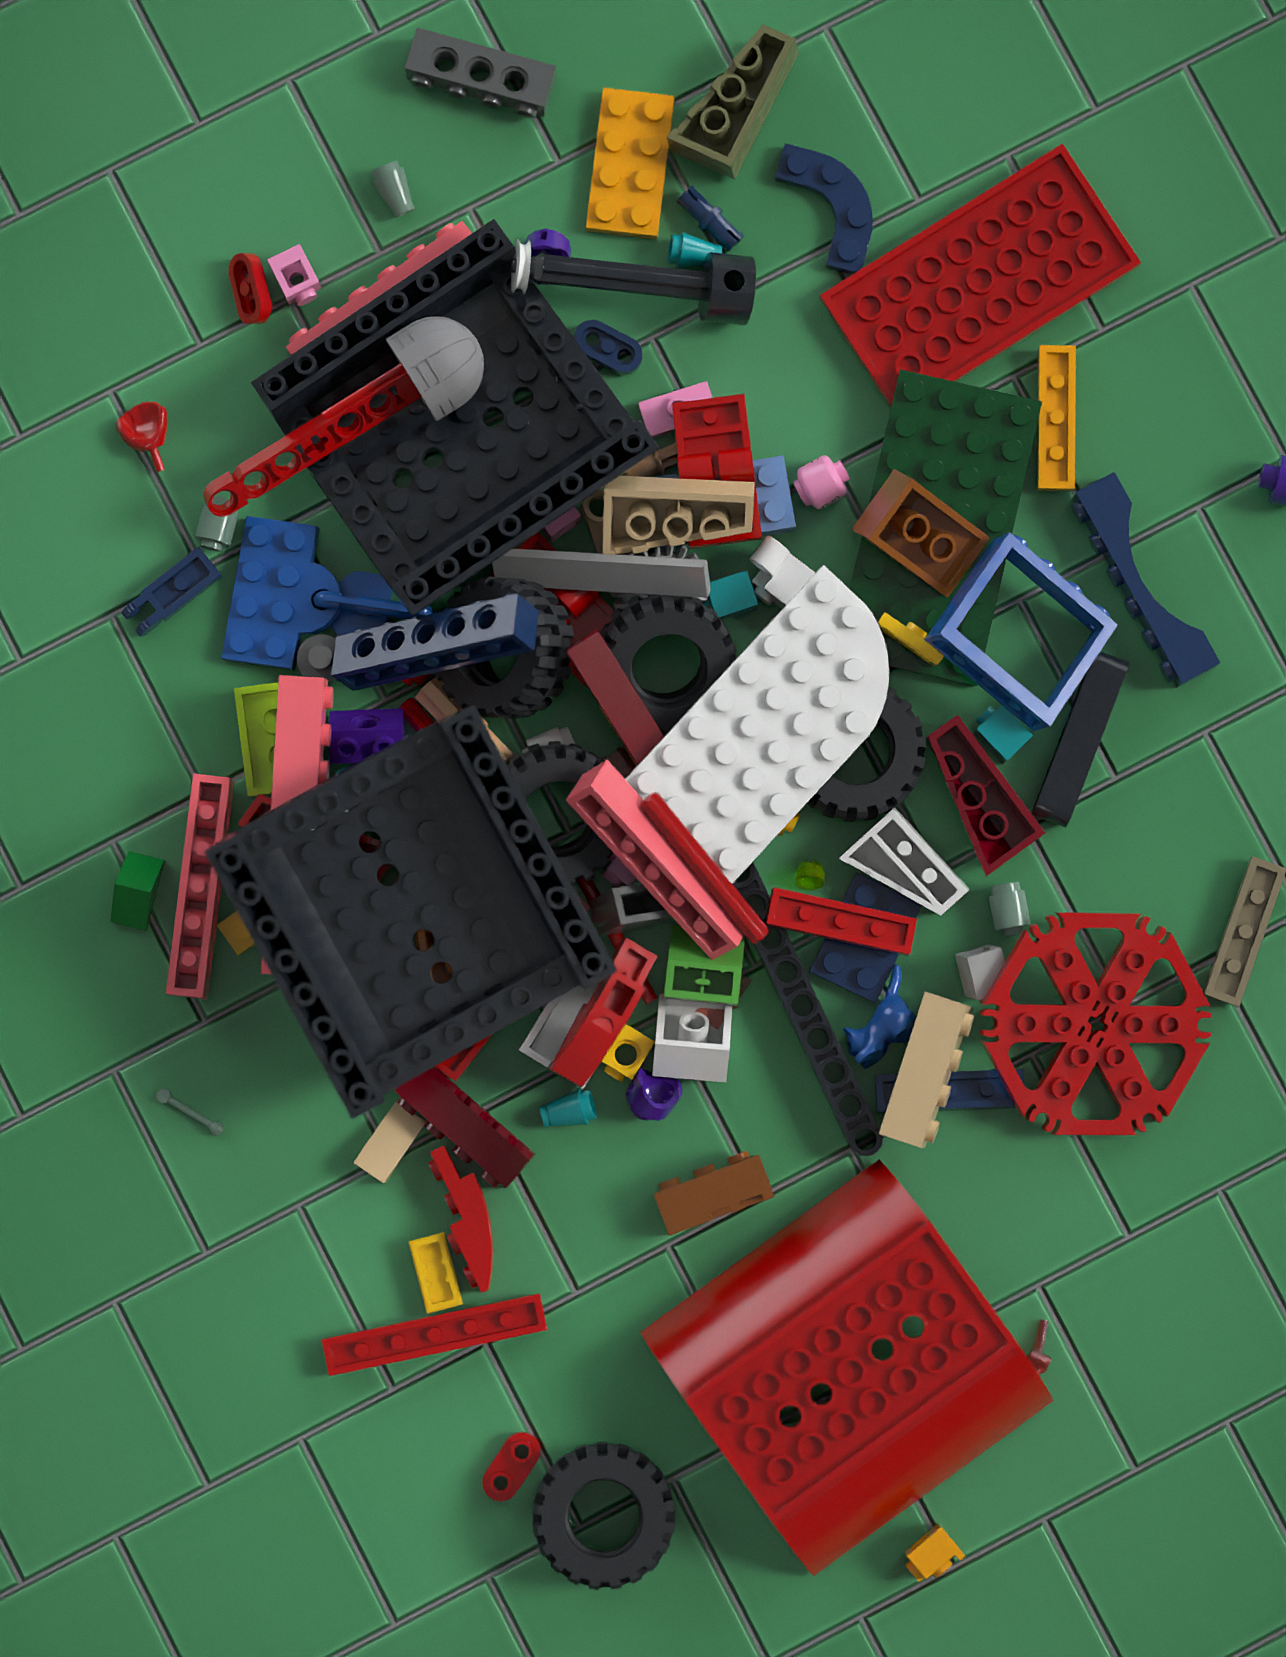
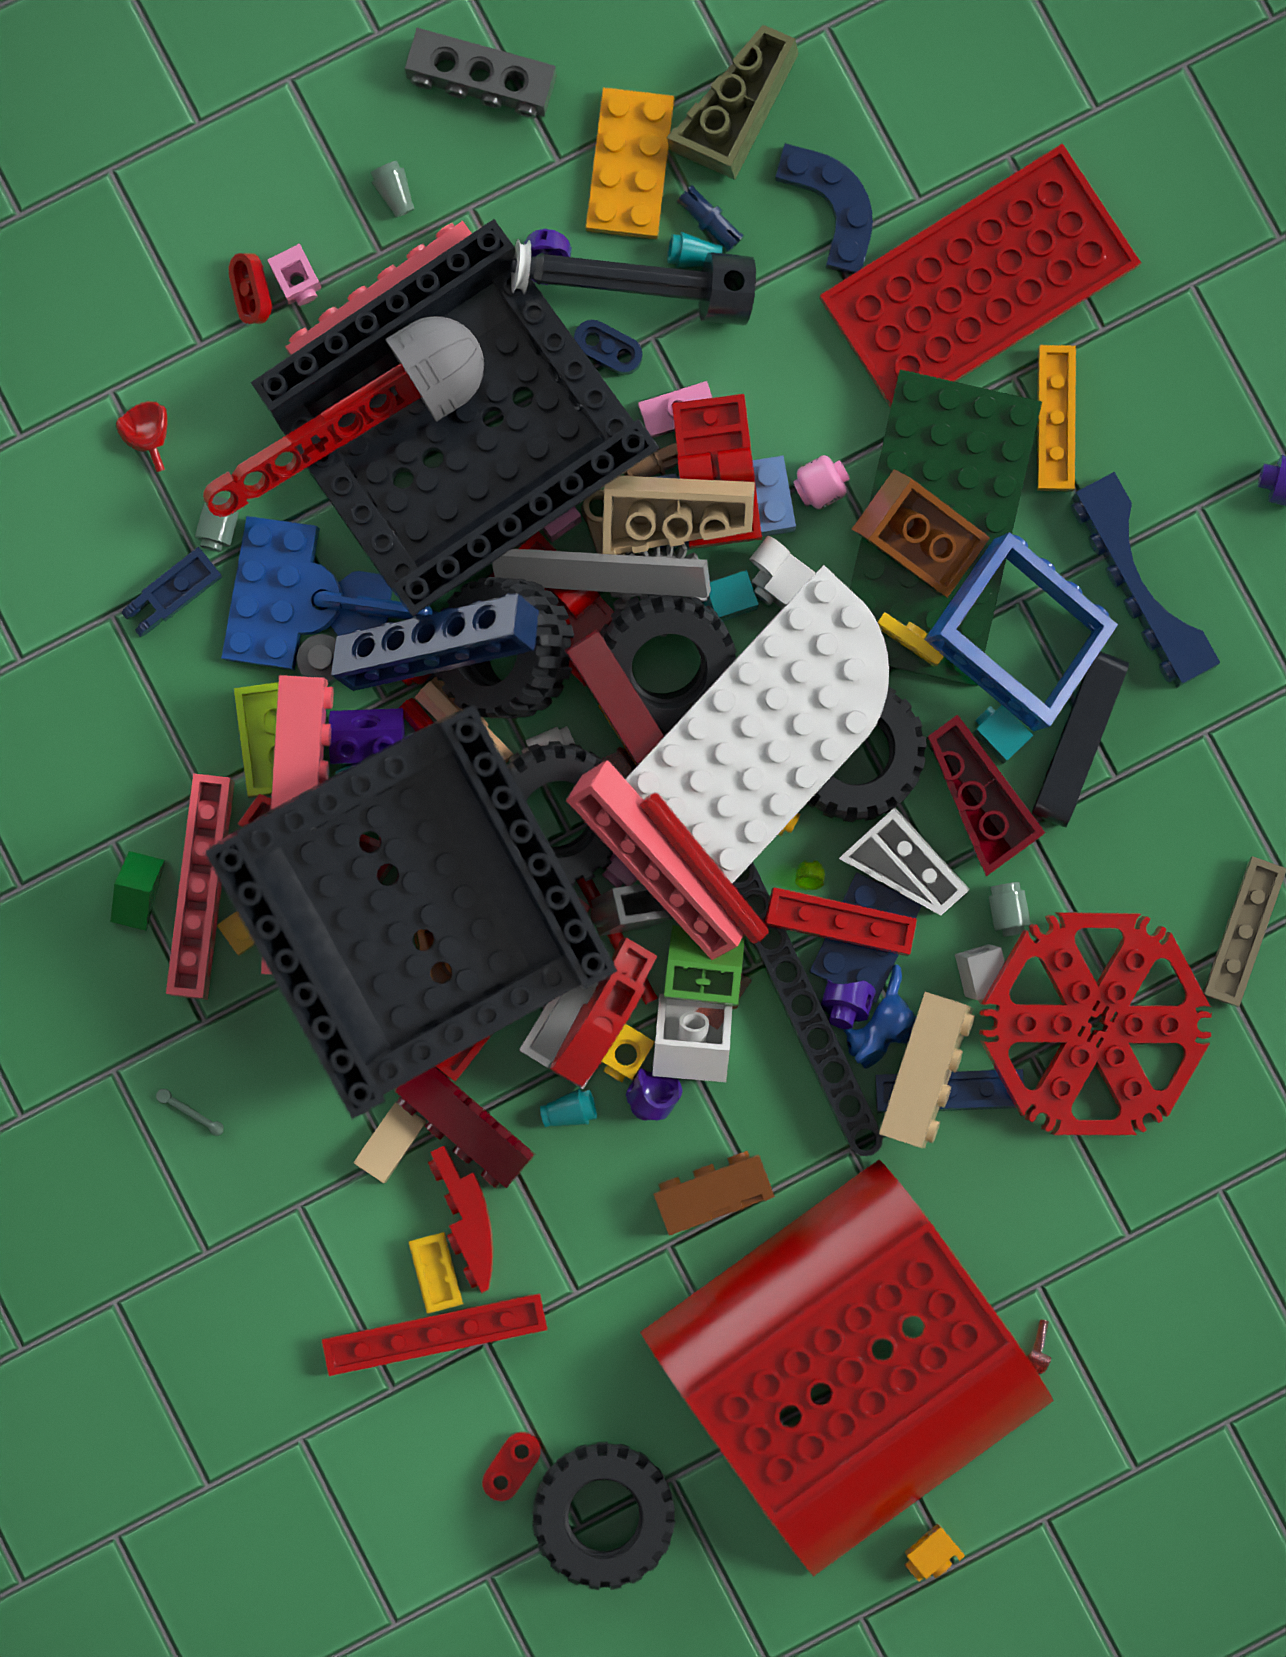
(847, 1003): none -> dark purple piece

